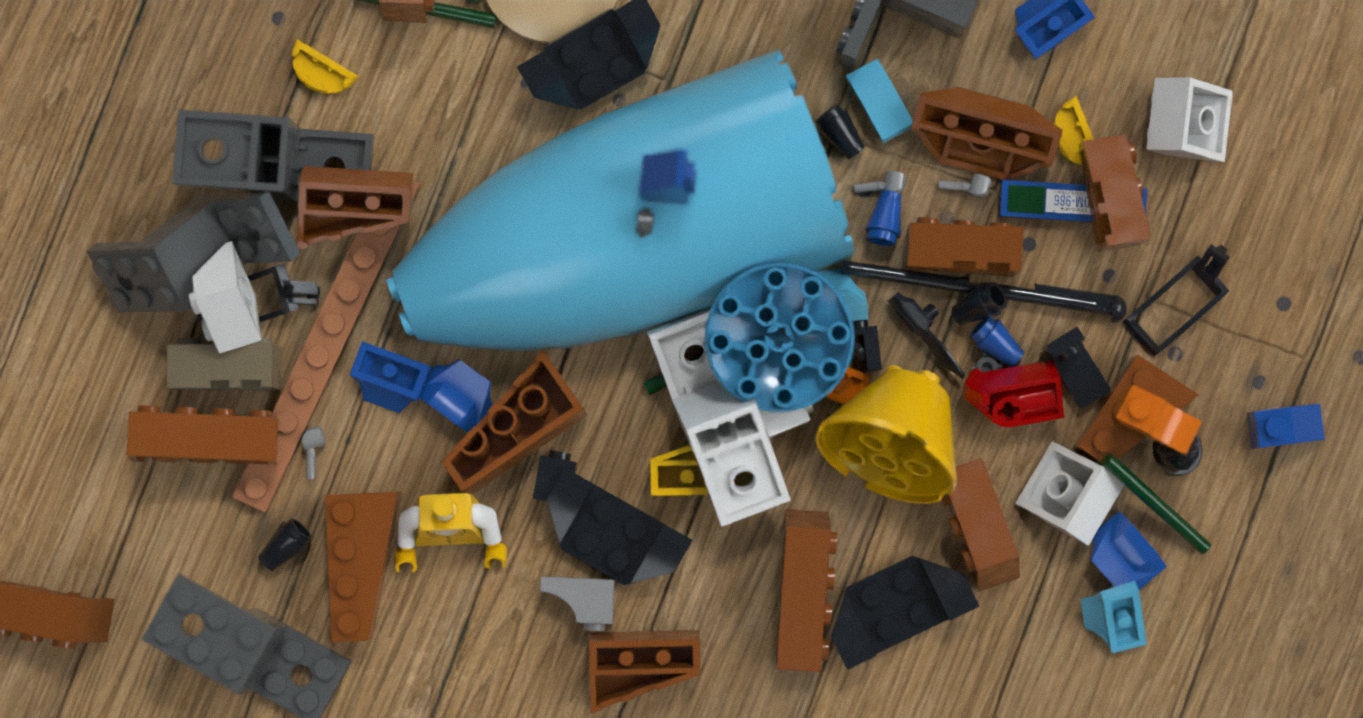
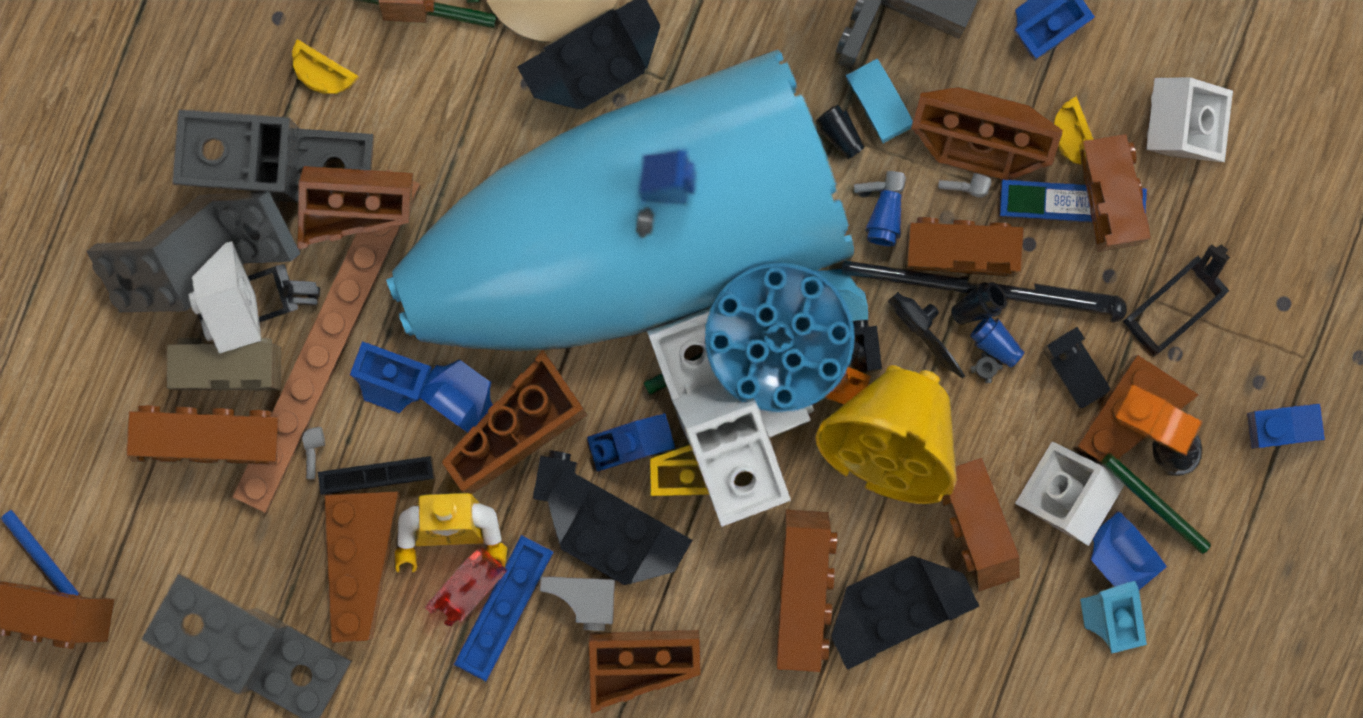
(37, 553): none -> blue bar
(285, 543): black cone -> none
(376, 475): none -> black piece
(467, 587): none -> clear red hinge
(503, 608): none -> blue tile
(631, 442): none -> blue slope
(1030, 392): red piece -> none

